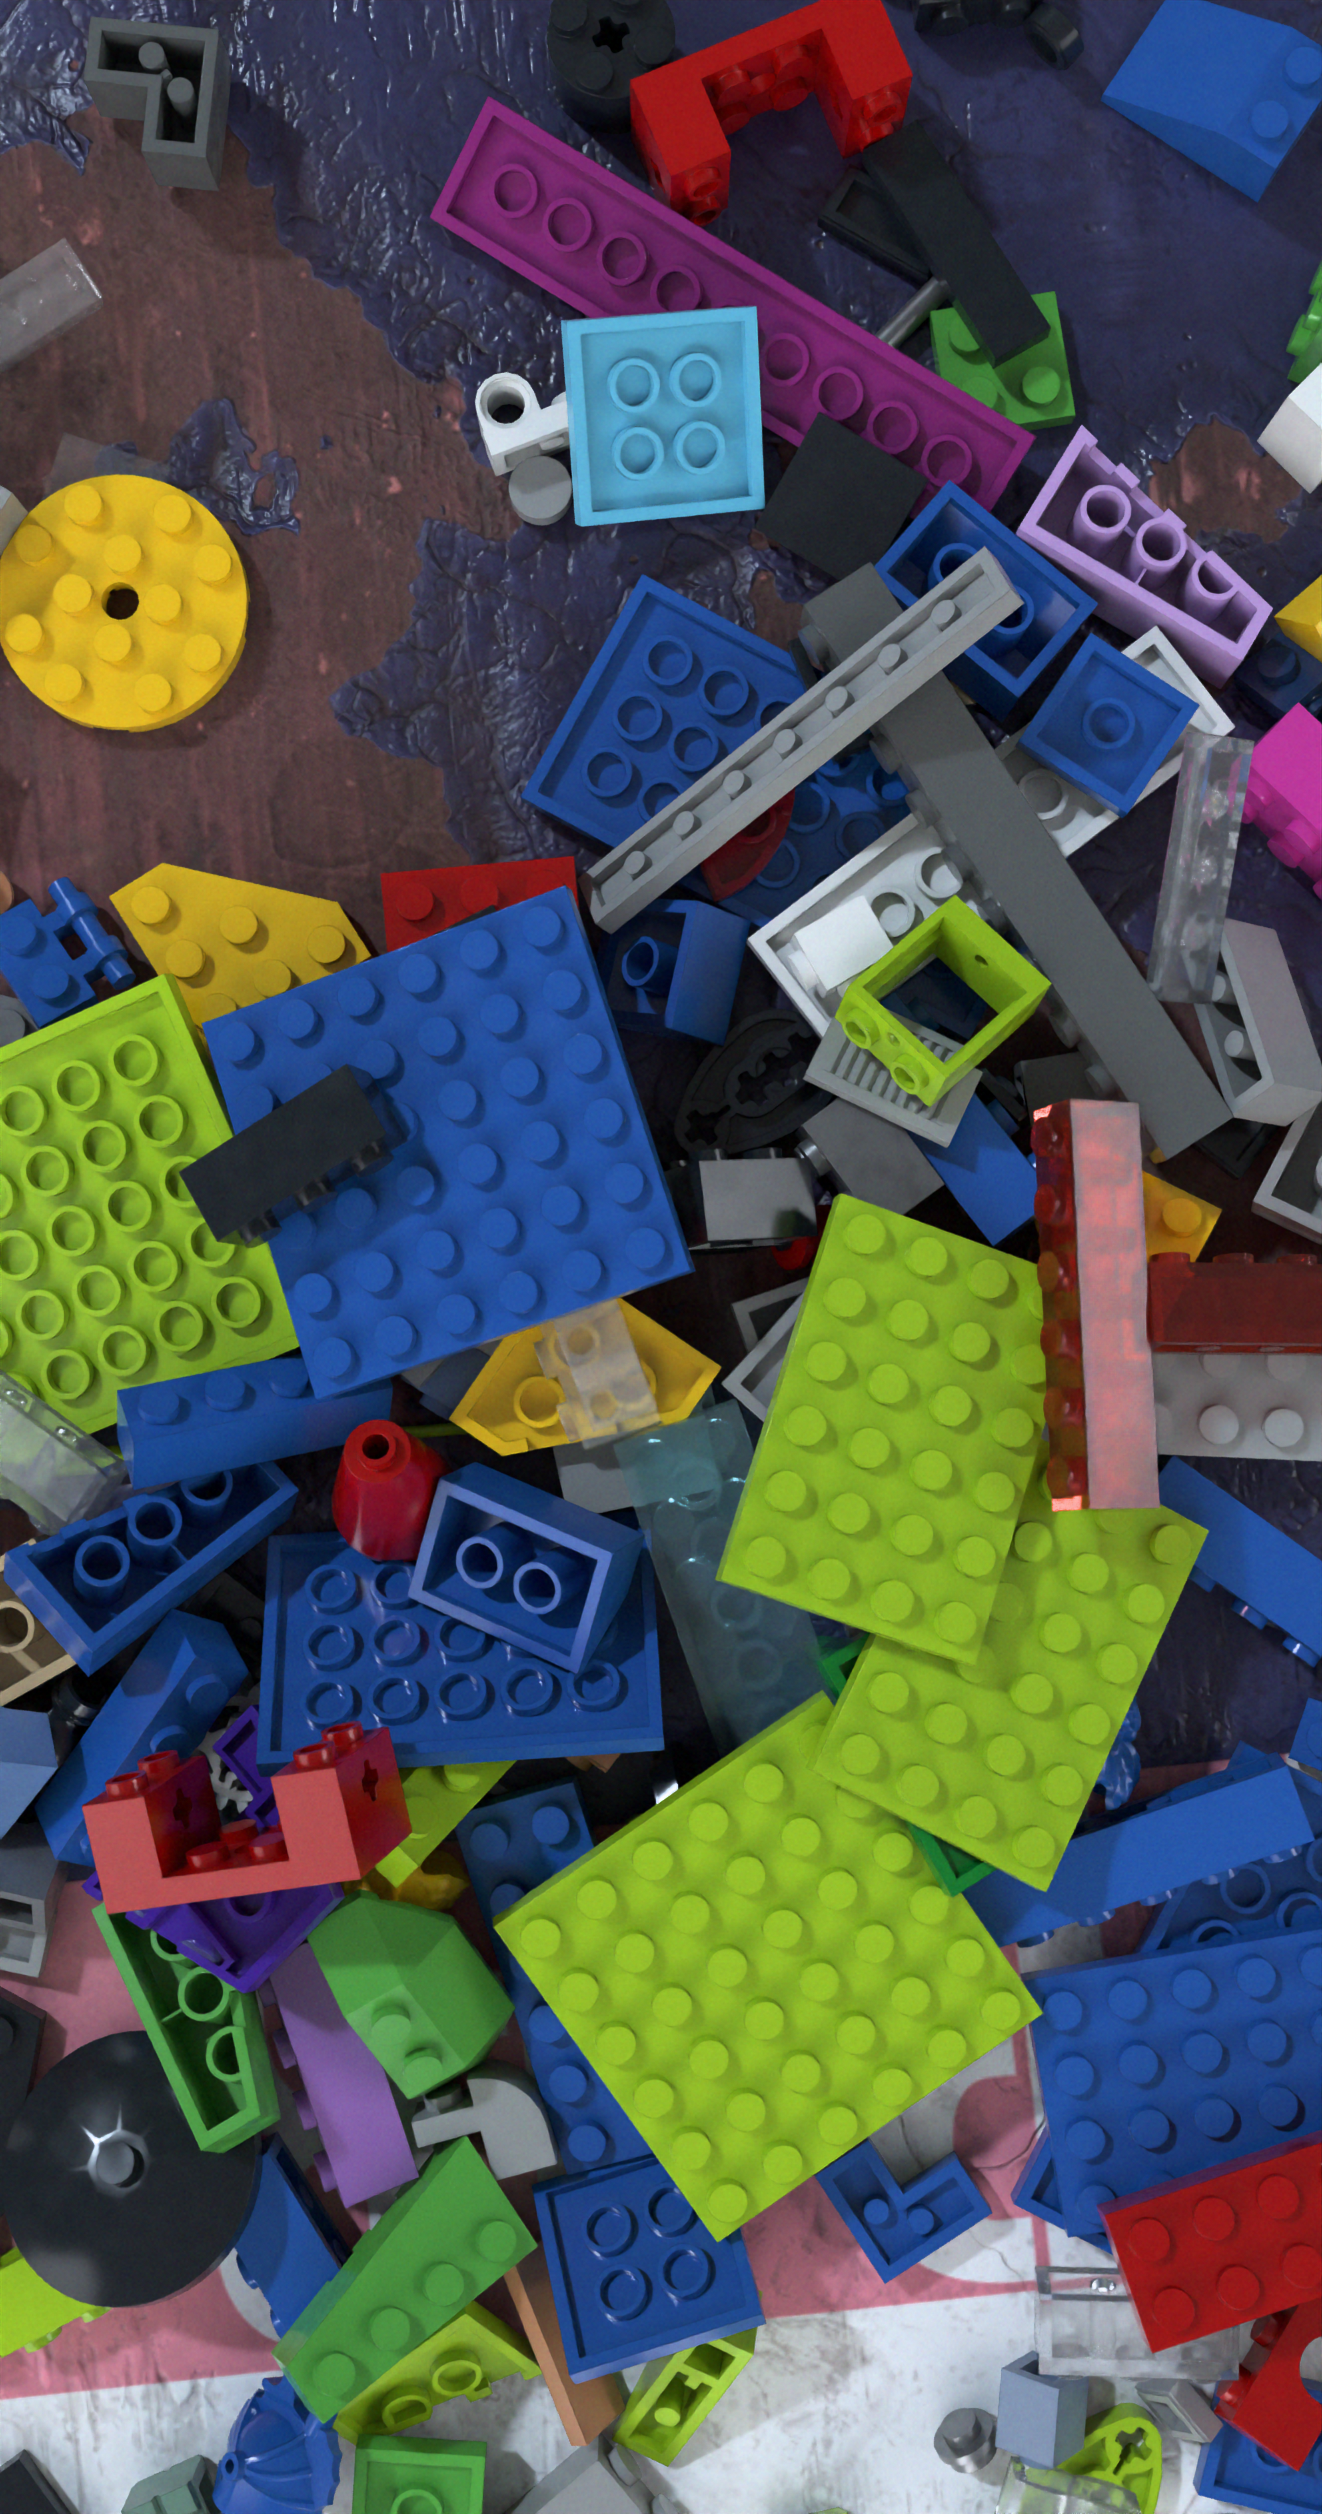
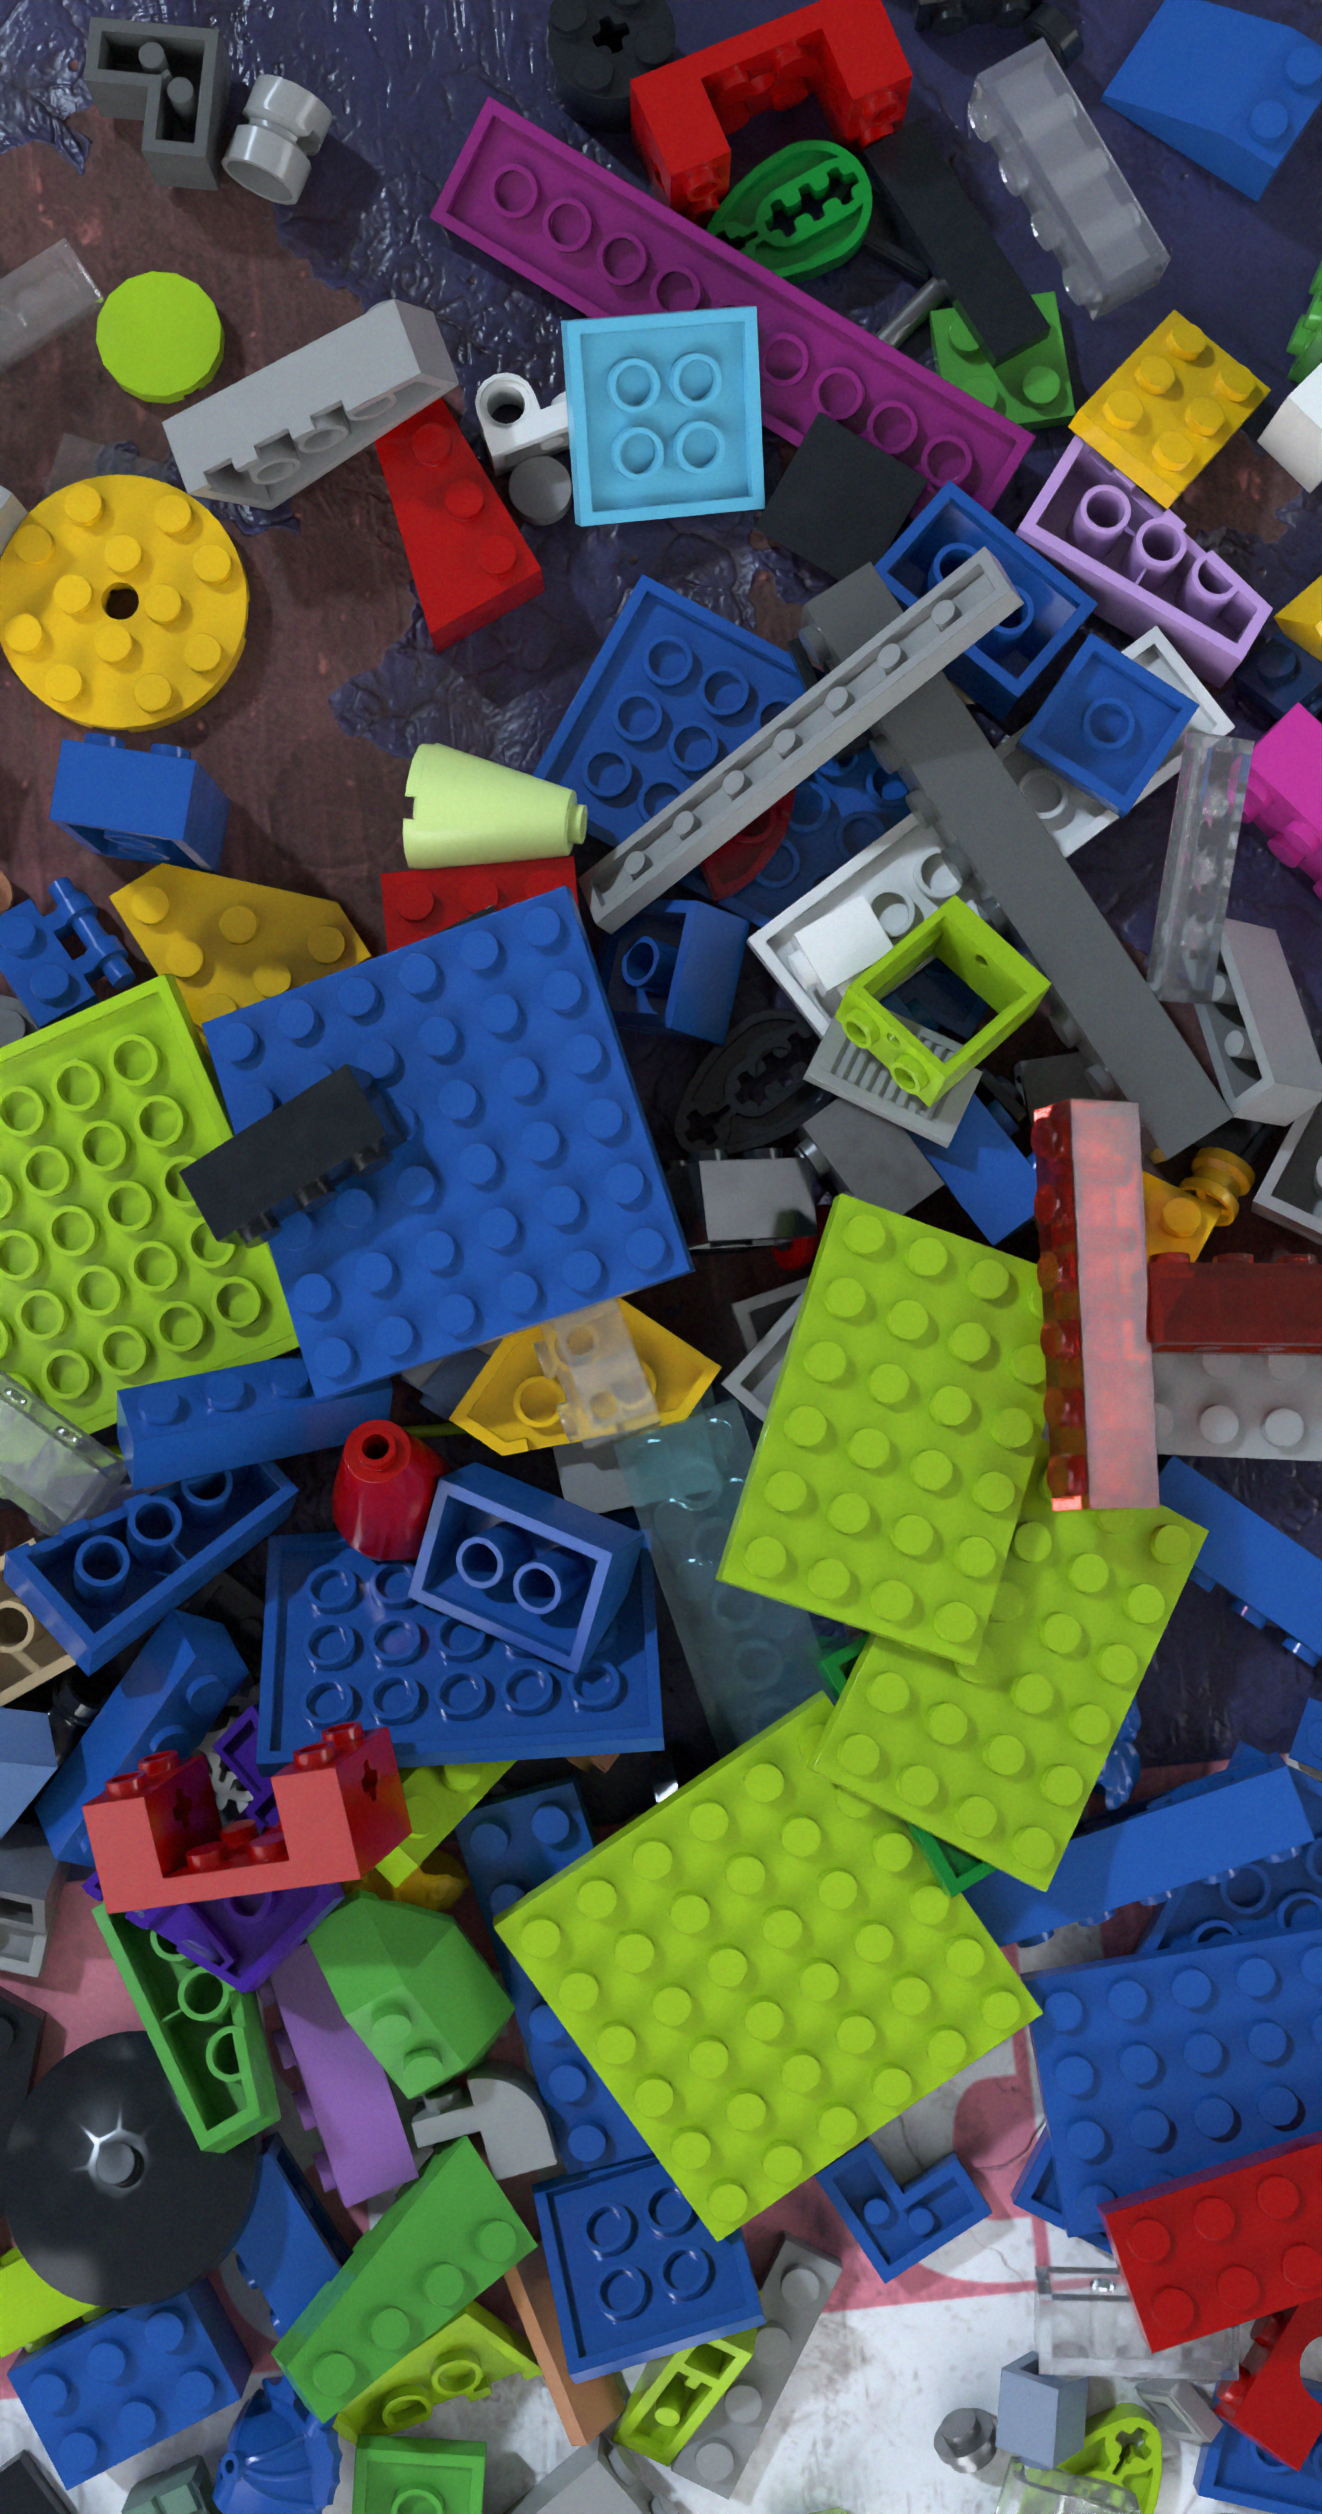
(130, 2380): none -> blue brick
(140, 803): none -> blue brick
(160, 337): none -> lime tile
(273, 146): none -> light grey wheel
(312, 408): none -> light grey wedge
(454, 528): none -> red wedge
(484, 812): none -> yellowish green cone
(779, 185): none -> green piece
(792, 2299): none -> light grey plate
(1066, 180): none -> clear brick
(1169, 408): none -> yellow plate
(1219, 1180): none -> yellow wheel

